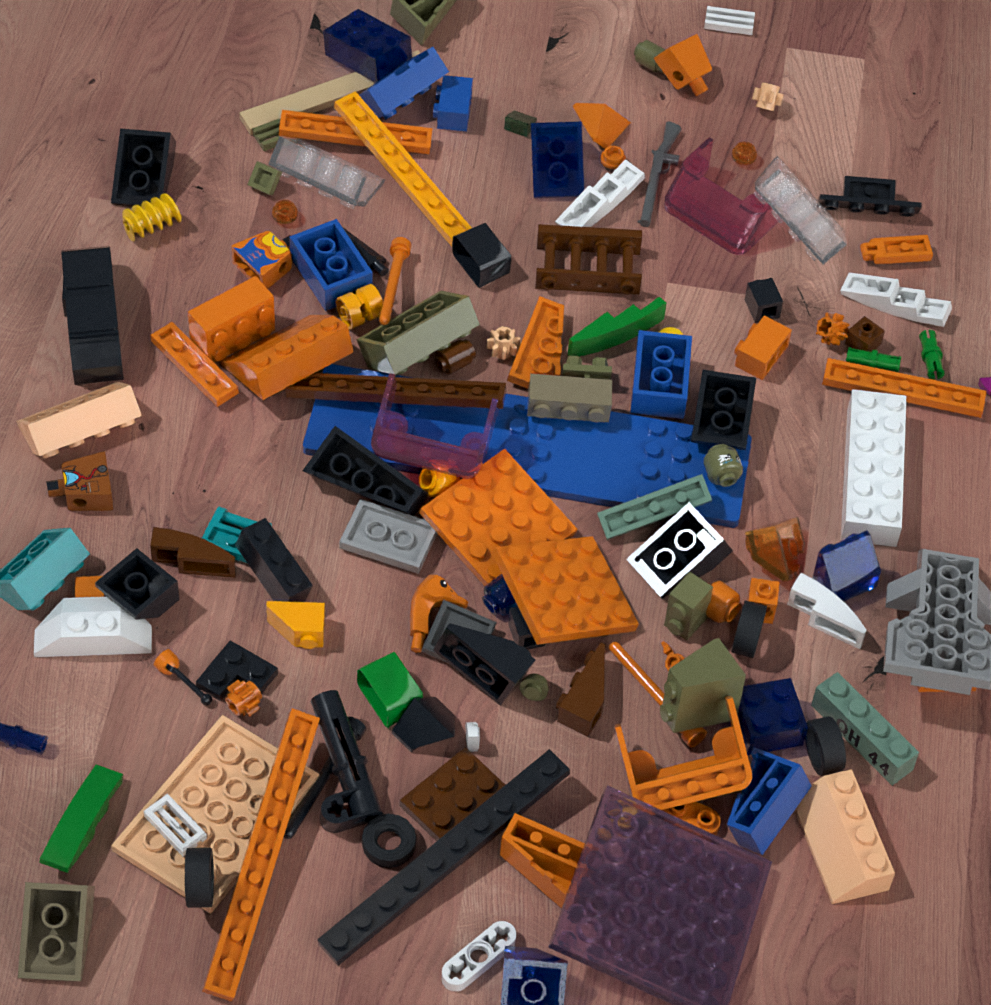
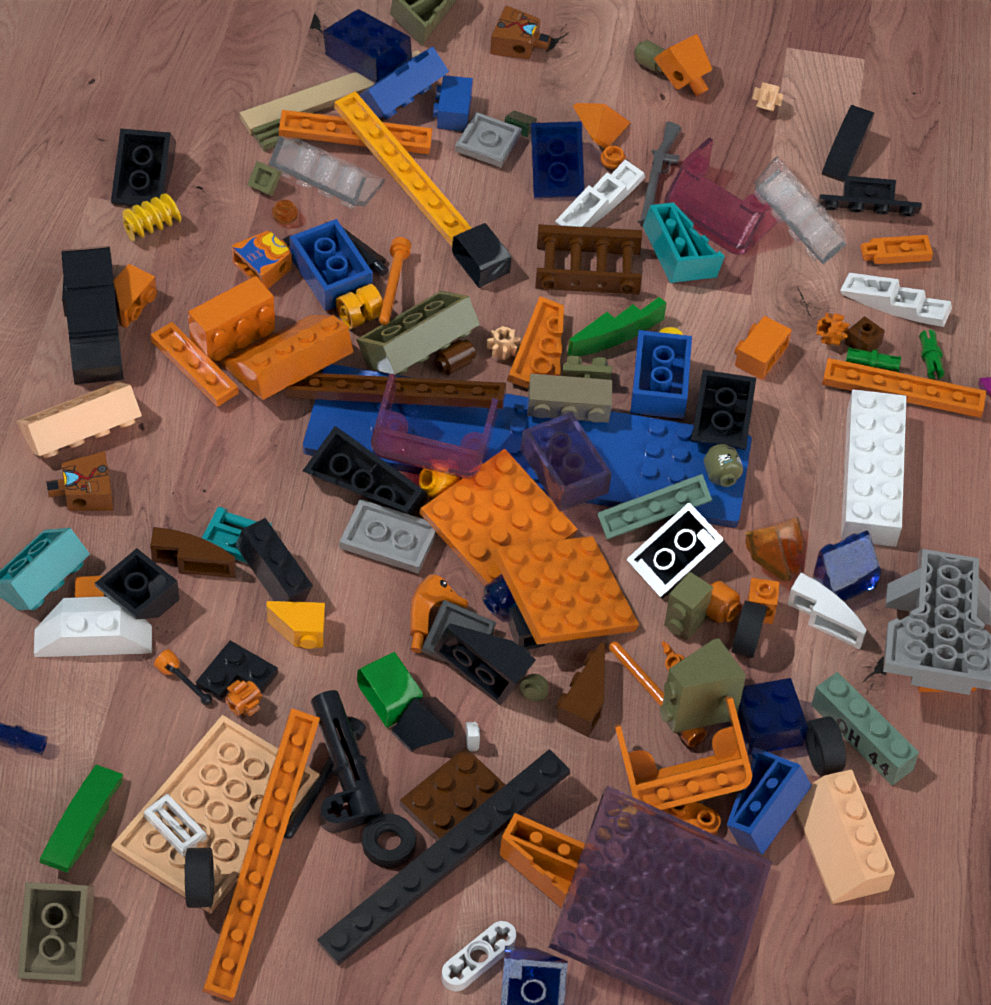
(133, 292): none -> orange slope
(488, 139): none -> light grey plate
(517, 35): none -> dark orange torso
(565, 461): none -> clear purple brick
(679, 246): none -> teal wedge
(729, 20): white tile -> none
(744, 153): clear orange plate -> none
(763, 299): black brick -> none
(848, 143): none -> black slope

